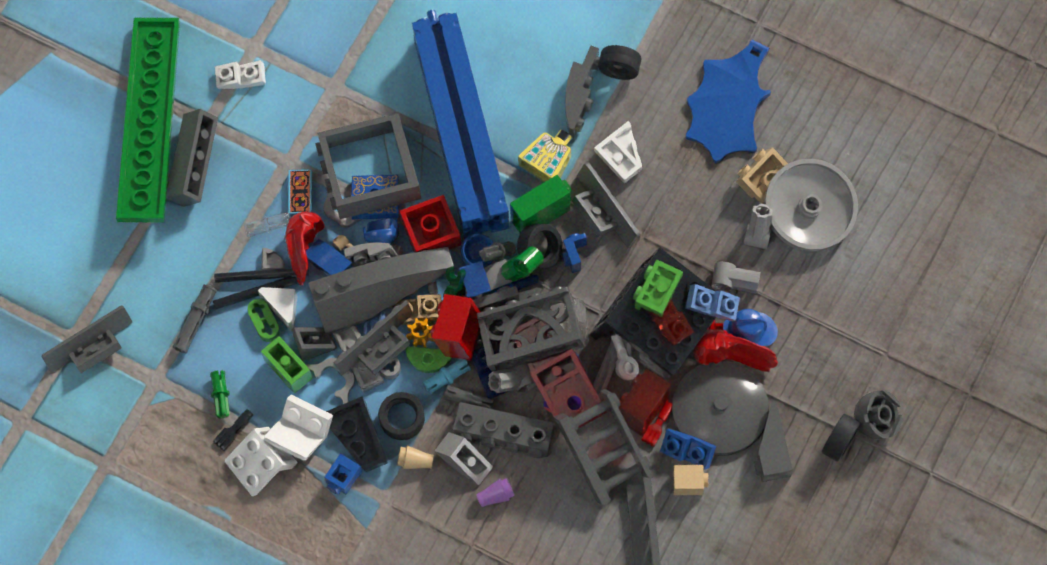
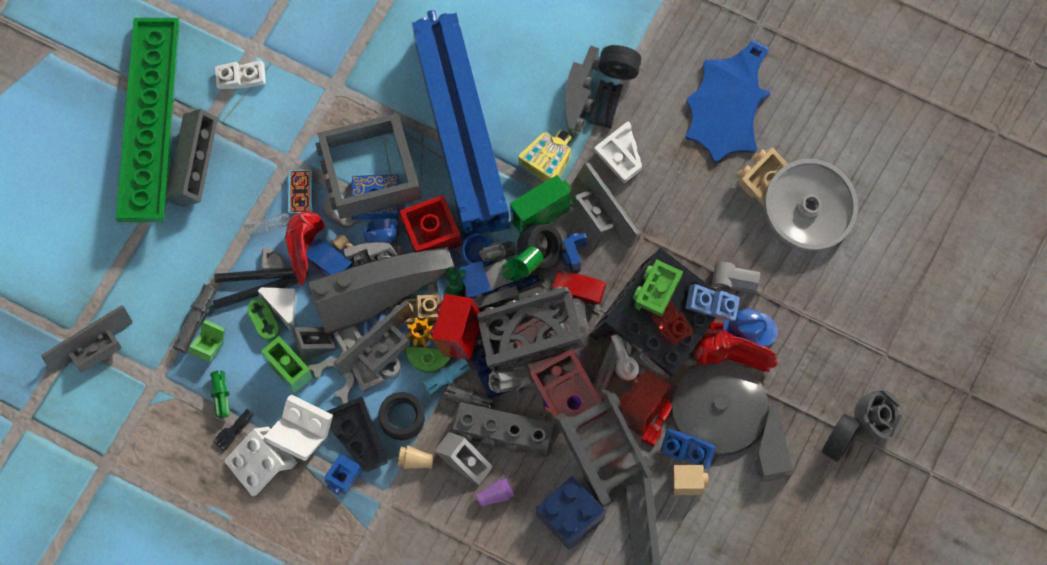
(208, 341): none -> bright green bracket
(570, 512): none -> dark blue piece
(581, 286): none -> red slope
(610, 87): none -> black tile
(759, 228): light grey piece -> none

